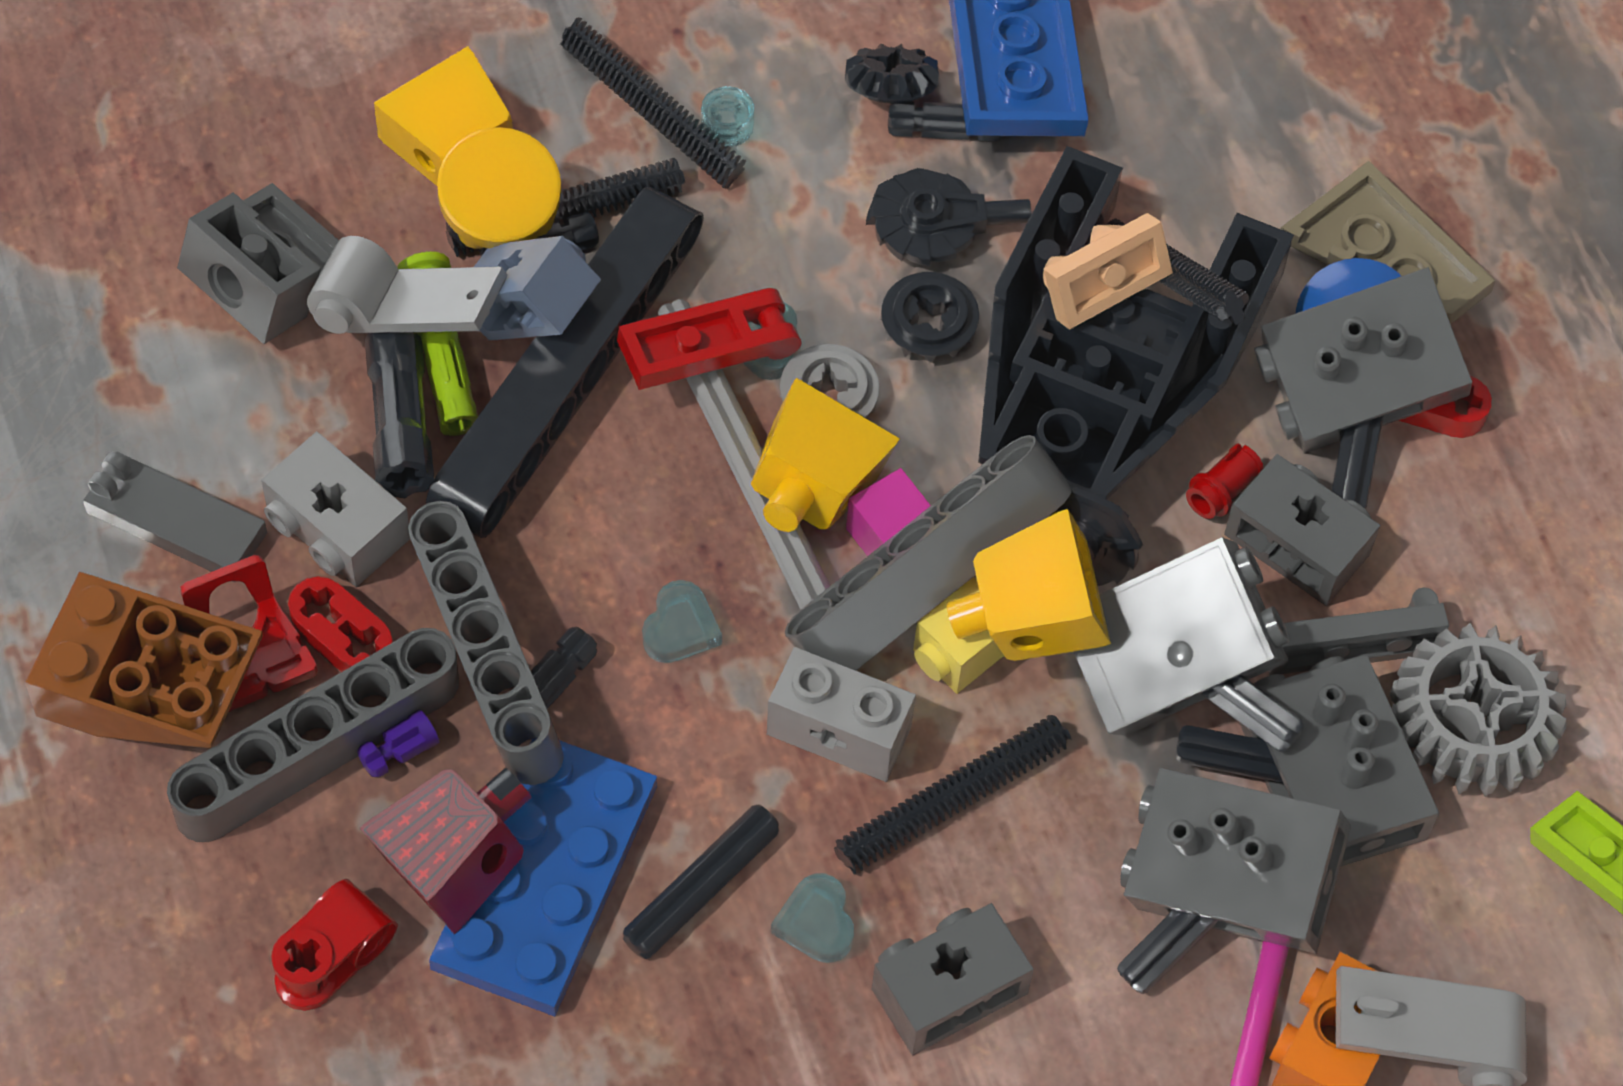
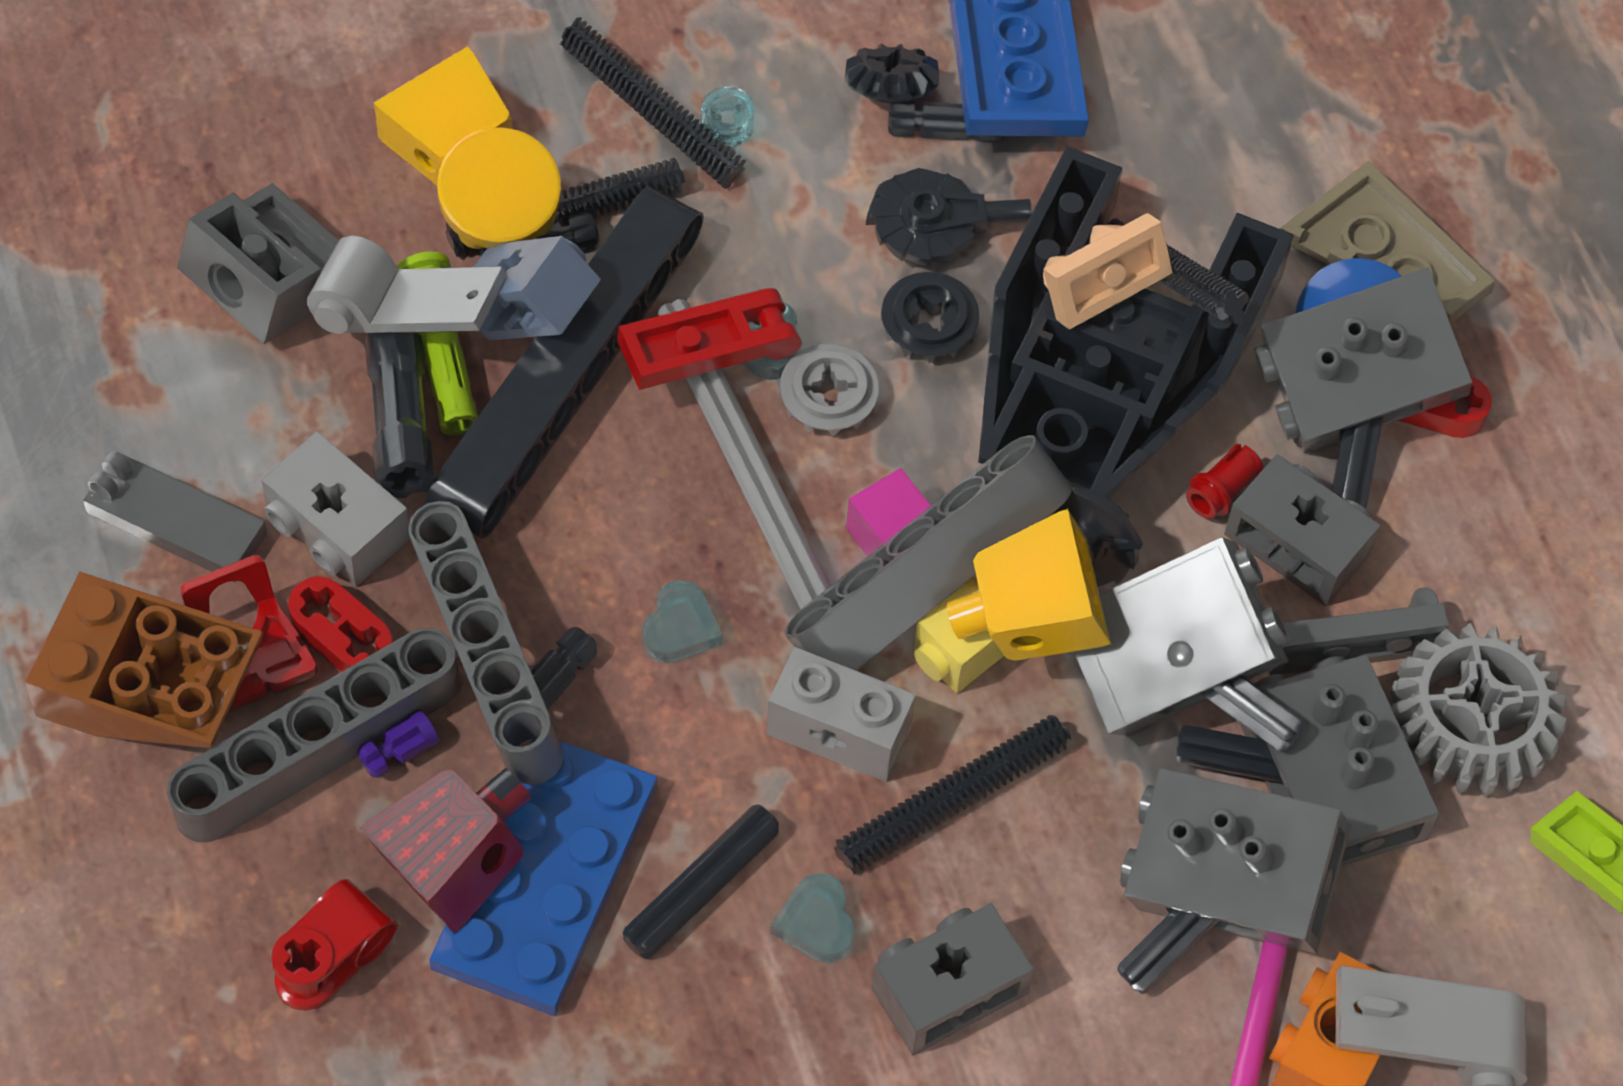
(817, 459): yellow torso -> none

